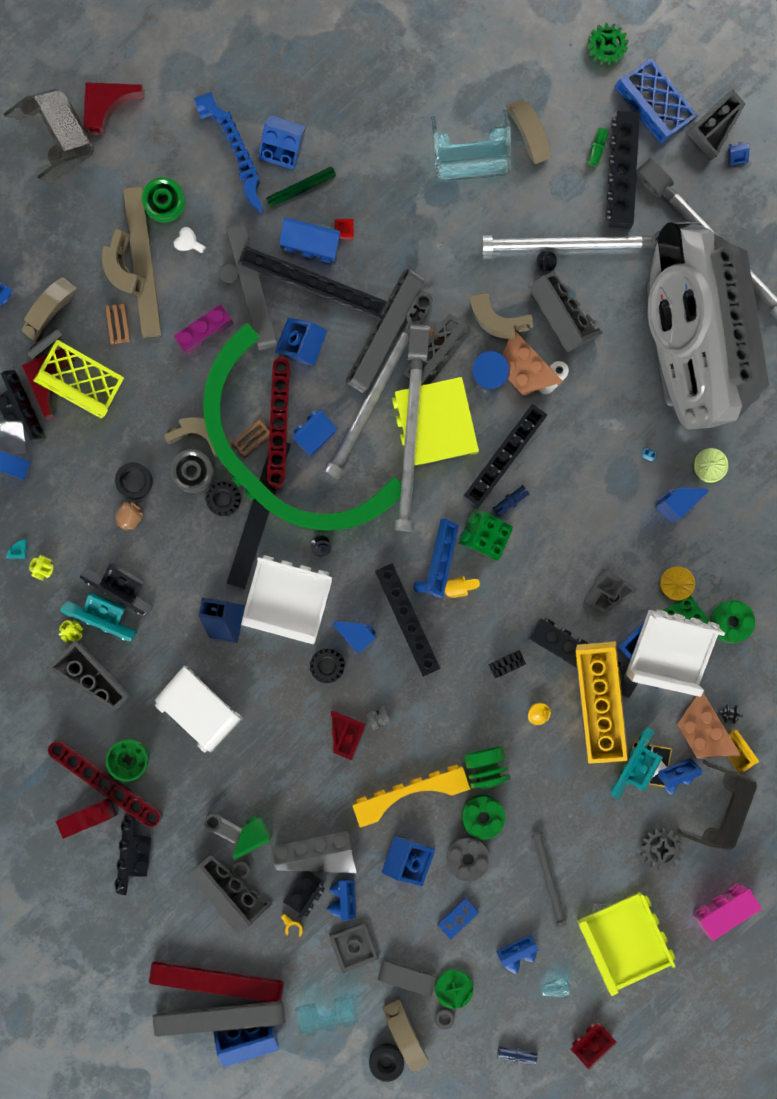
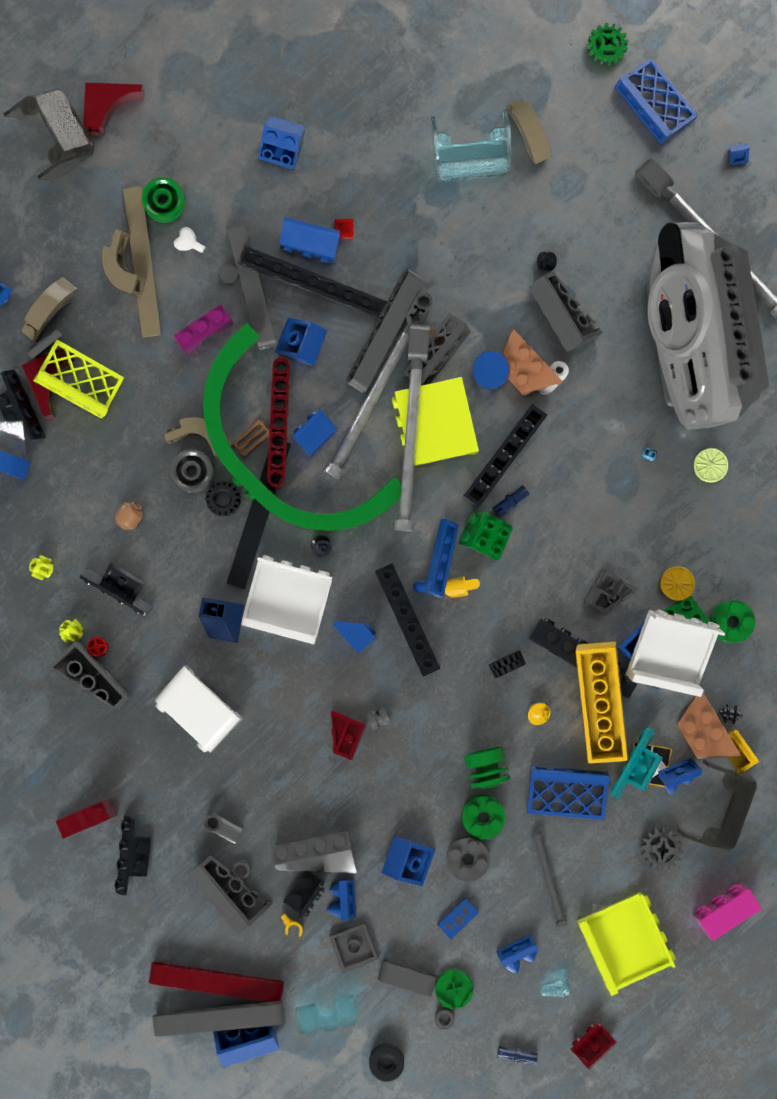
(18, 550): teal tile -> none
(95, 645): none -> red wheel
(95, 782): dark red beam -> none
(101, 614): teal bracket -> none
(115, 308): medium nougat tile -> none
(119, 480): black tyre -> none
(121, 769): green wheel -> none
(207, 107): blue piece -> none
(252, 836): green slope -> none
(301, 186): dark green axle -> none
(315, 665): black tyre -> none
(405, 1036): dark tan arch -> none
(448, 782): yellow arch -> none
(490, 244): flat silver piece -> none
(494, 323): dark tan arch -> none
(566, 776): none -> blue fence
(598, 147): green axle -> none
(628, 121): black brick -> none
(678, 502): blue slope -> none
(714, 126): dark grey wedge -> none

